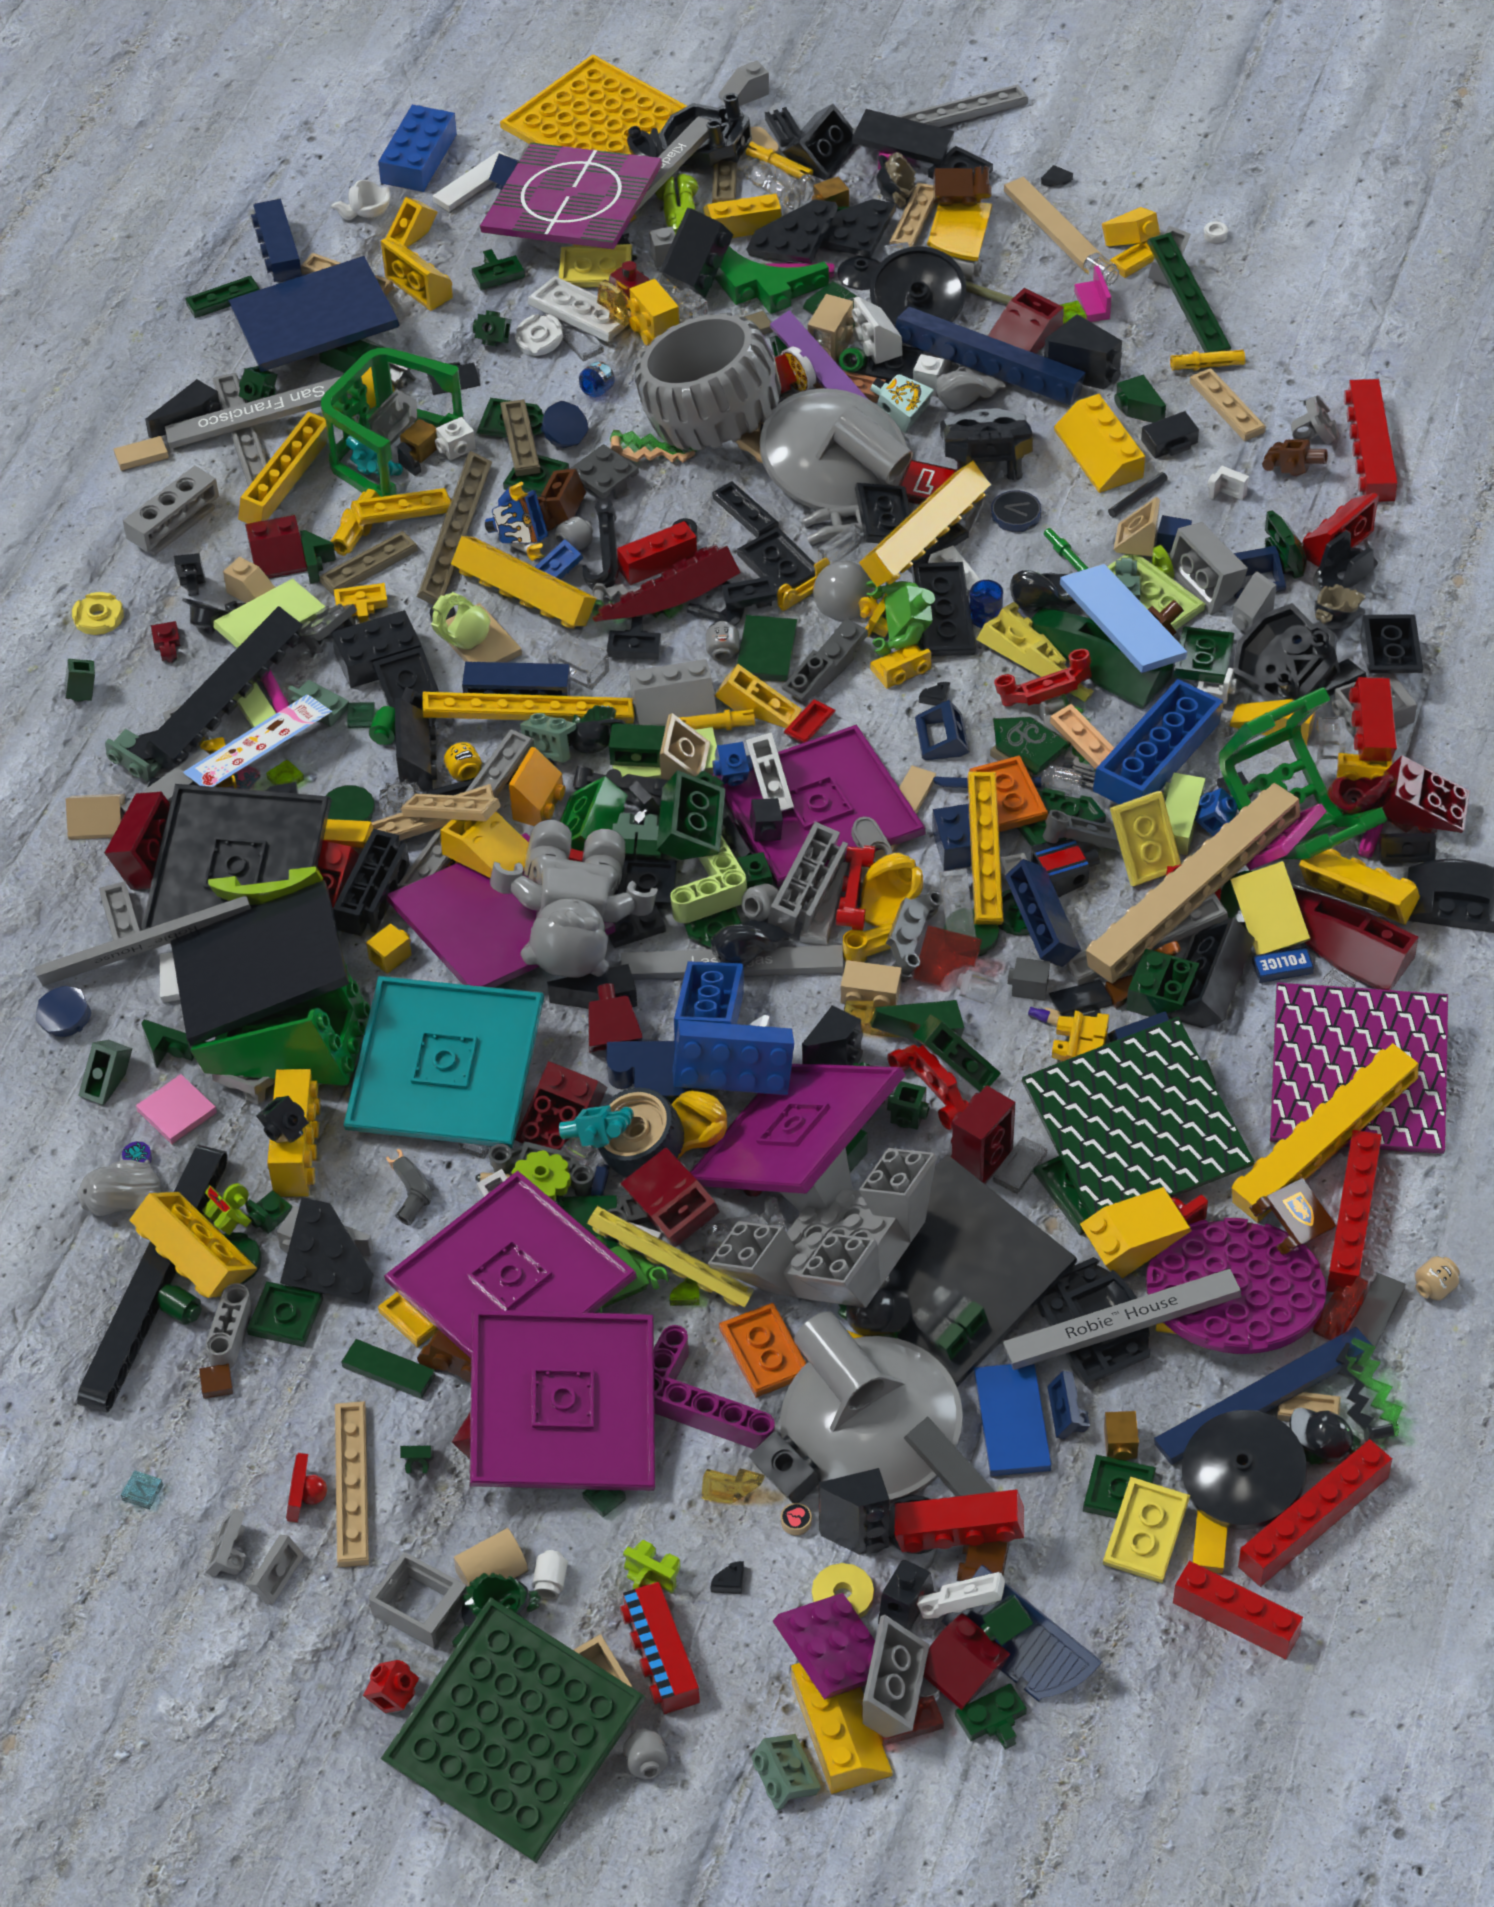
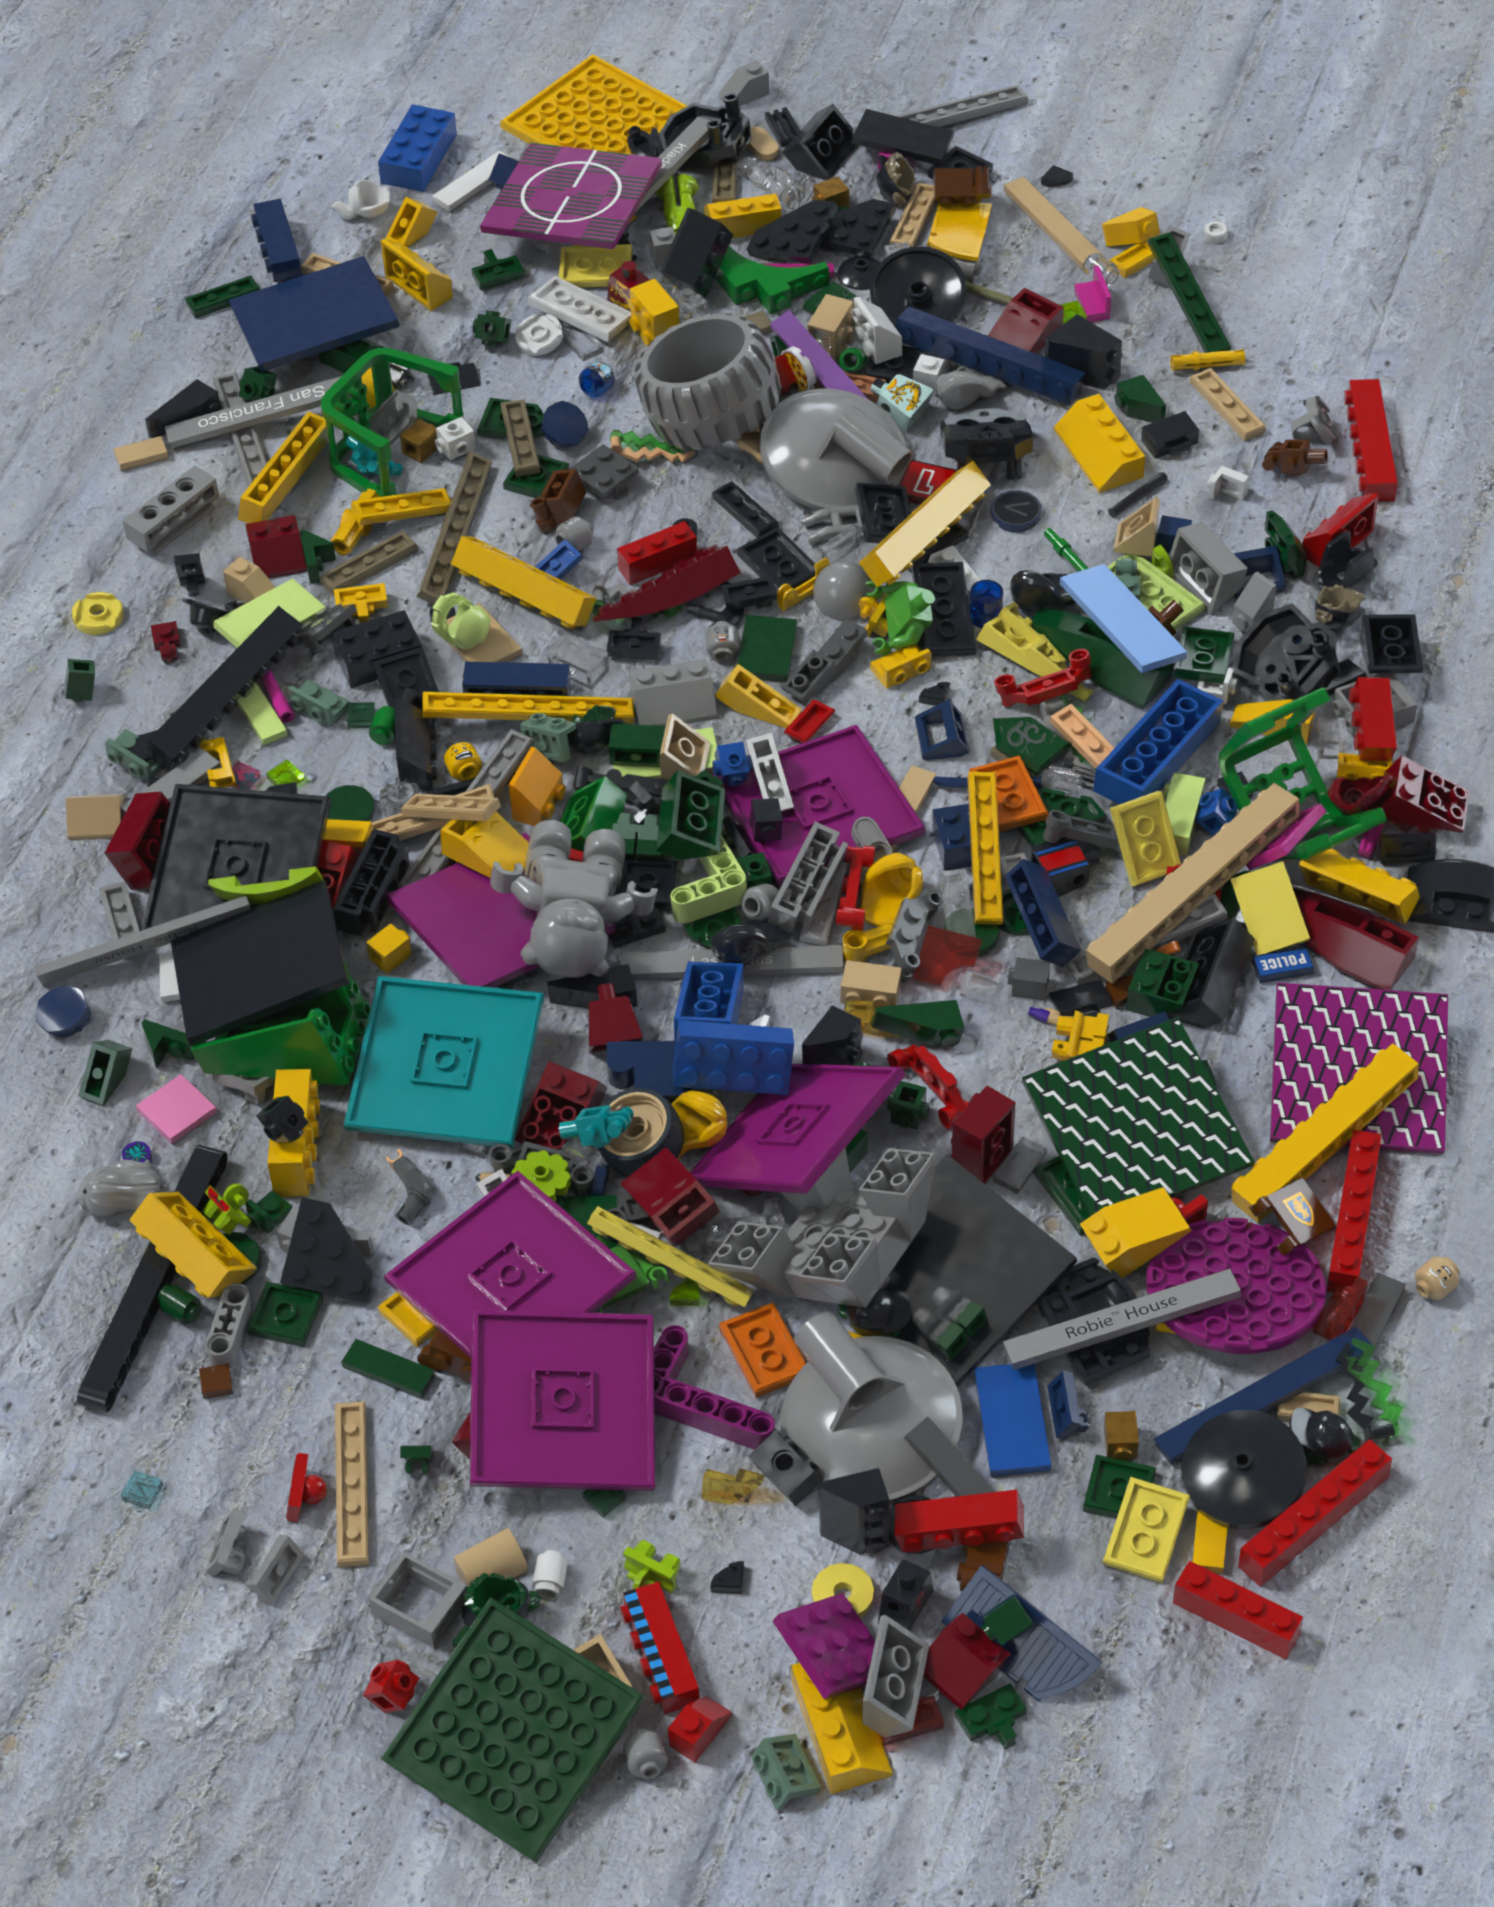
(257, 742): sticker -> none
(406, 459): black tile -> none
(519, 521): torso -> none
(608, 549): black piece -> none
(613, 300): clear yellow slope -> none
(697, 1727): none -> red slope
(721, 720): yellow pin -> none
(770, 156): yellow pin -> none
(796, 1519): tile -> none
(956, 1053): dark green slope -> none
(962, 1595): white hinge -> none
(1337, 978): clear tile -> none

